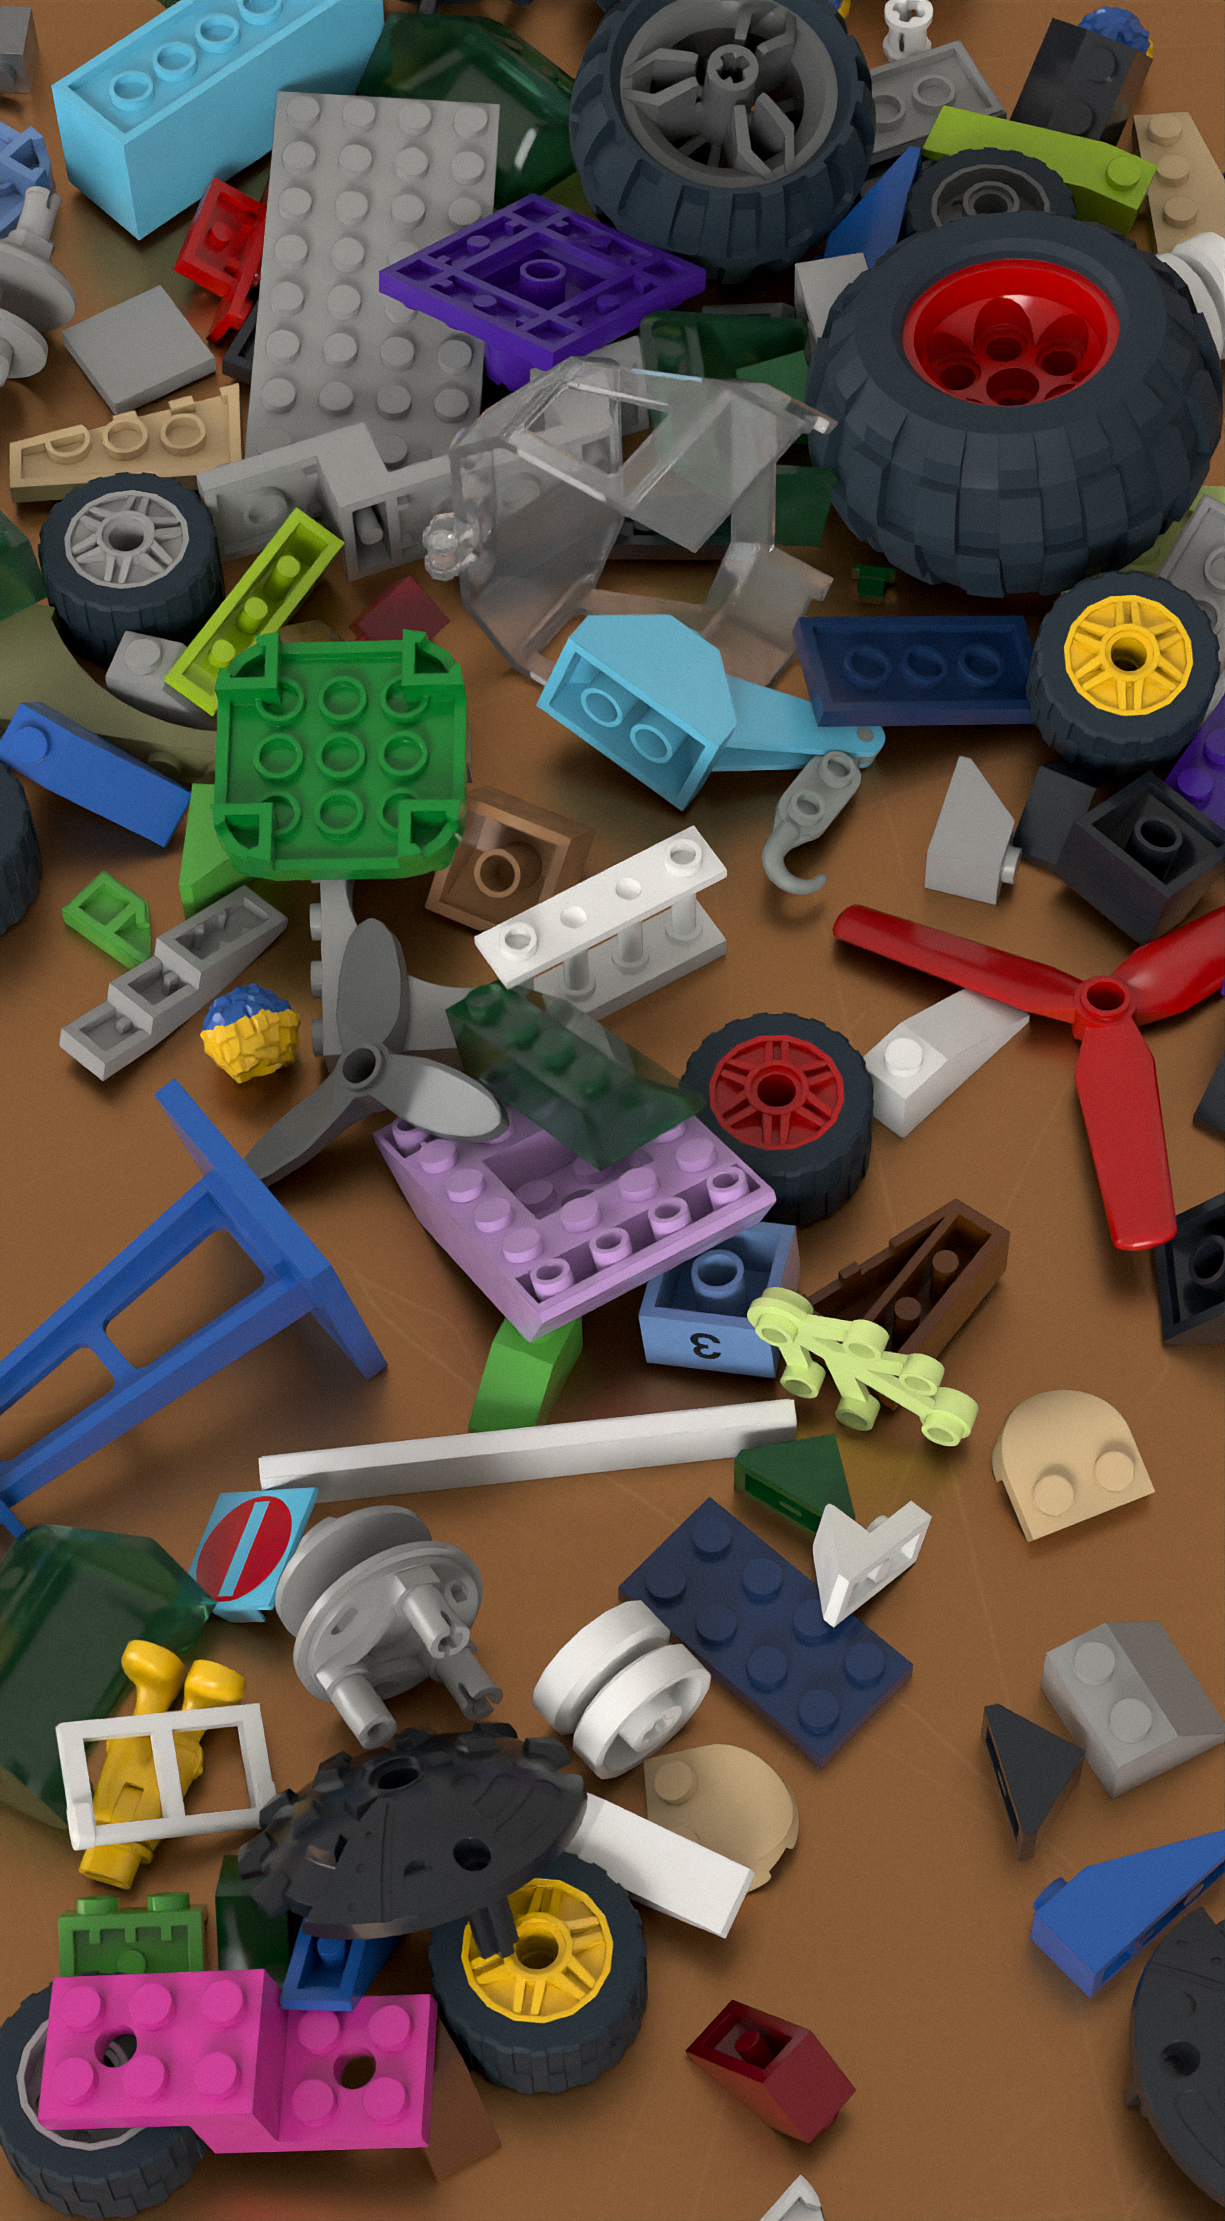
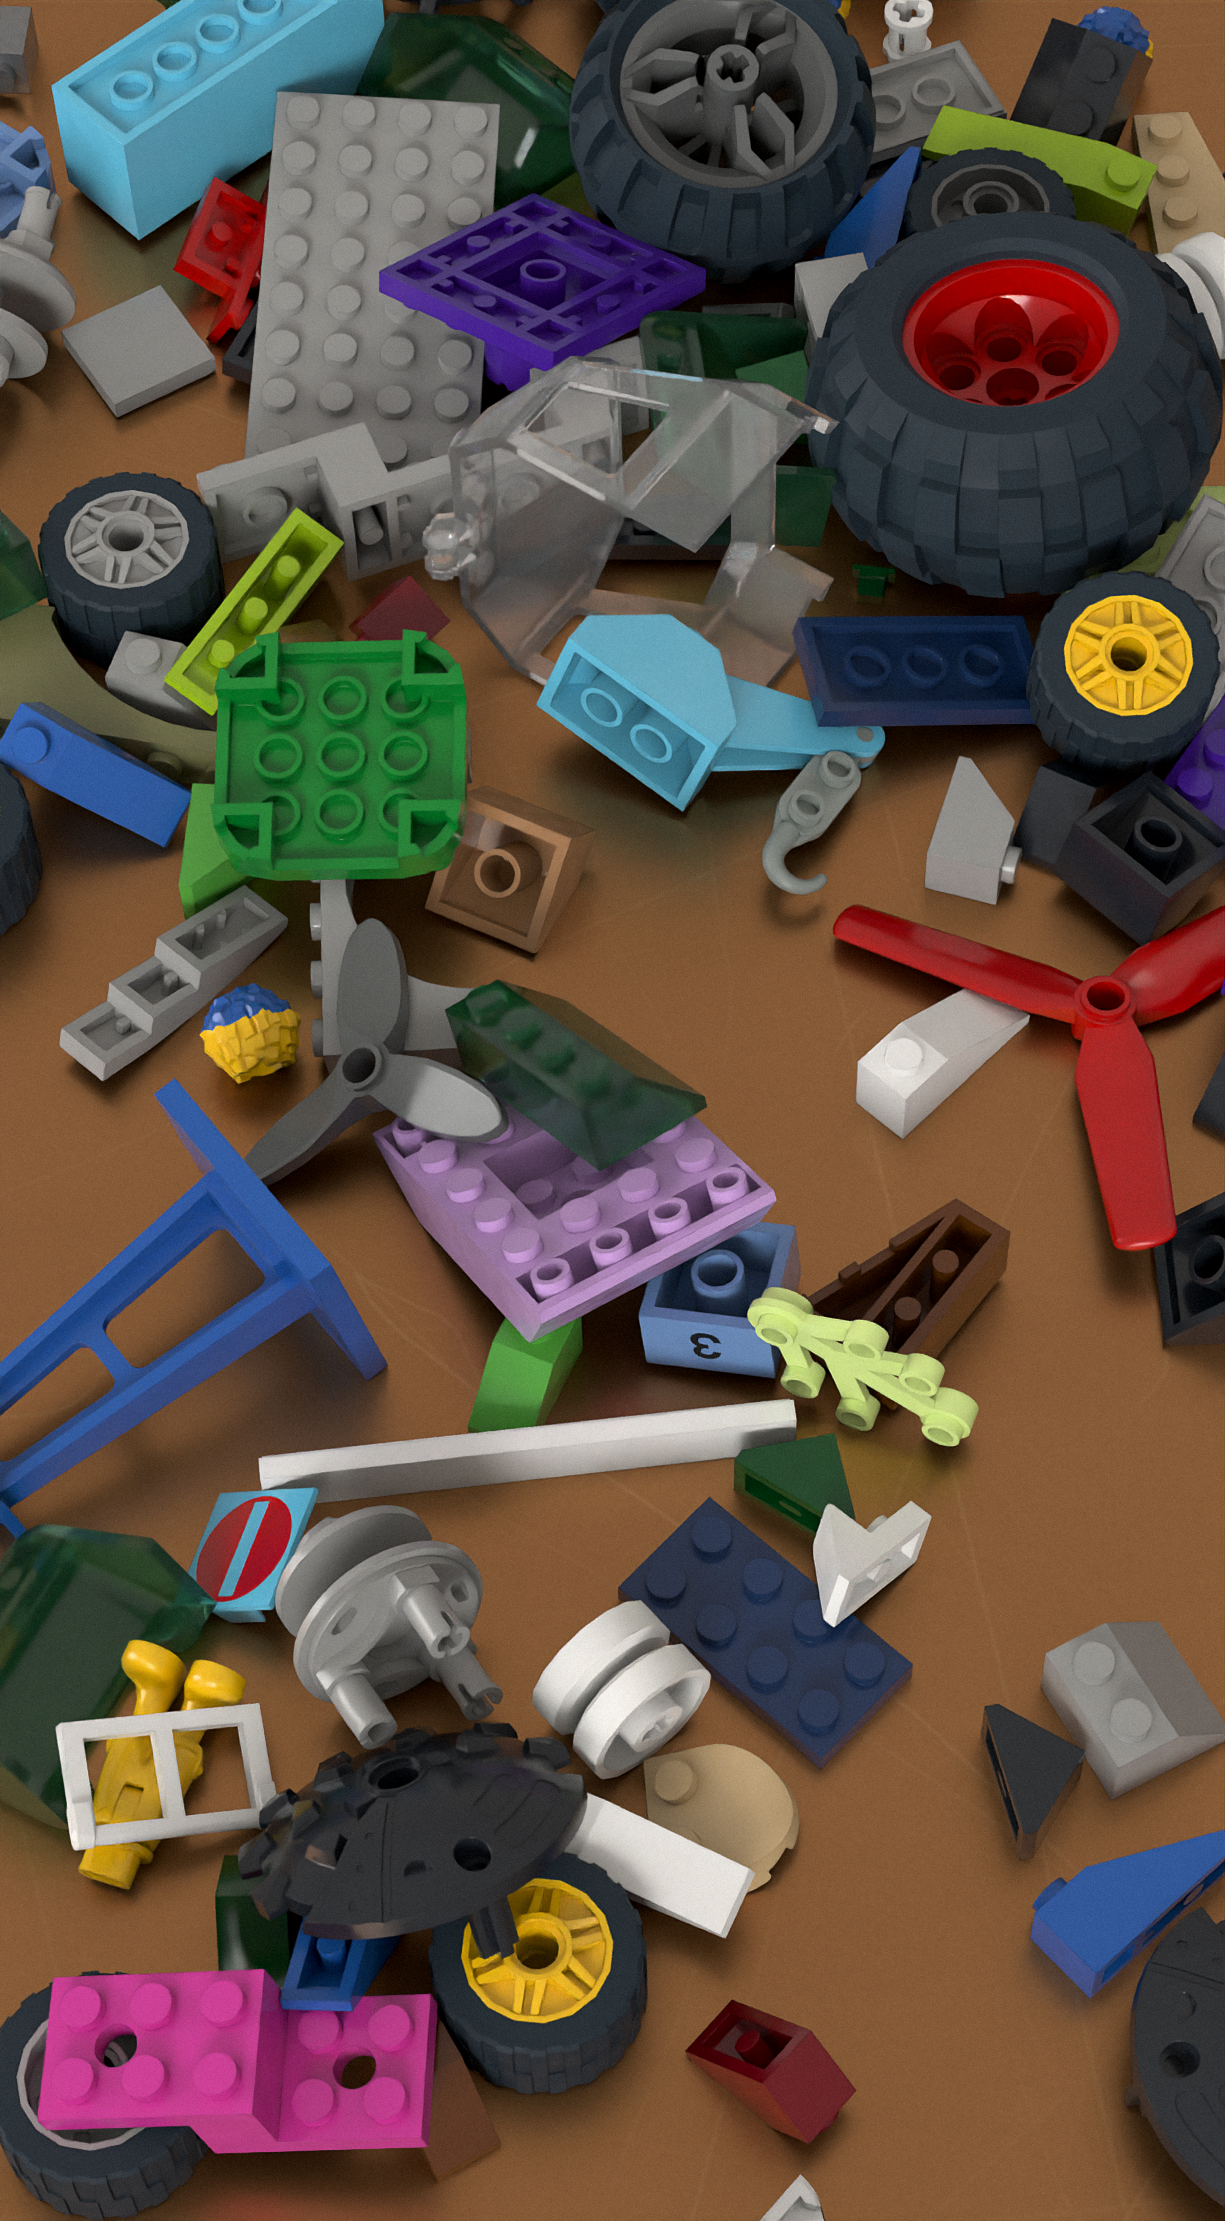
(112, 919): bright green tile -> none
(133, 1940): bright green bracket -> none
(167, 443): tan wing -> none
(608, 904): white fence -> none
(790, 1108): wheel -> none
(1066, 1461): tan slope -> none

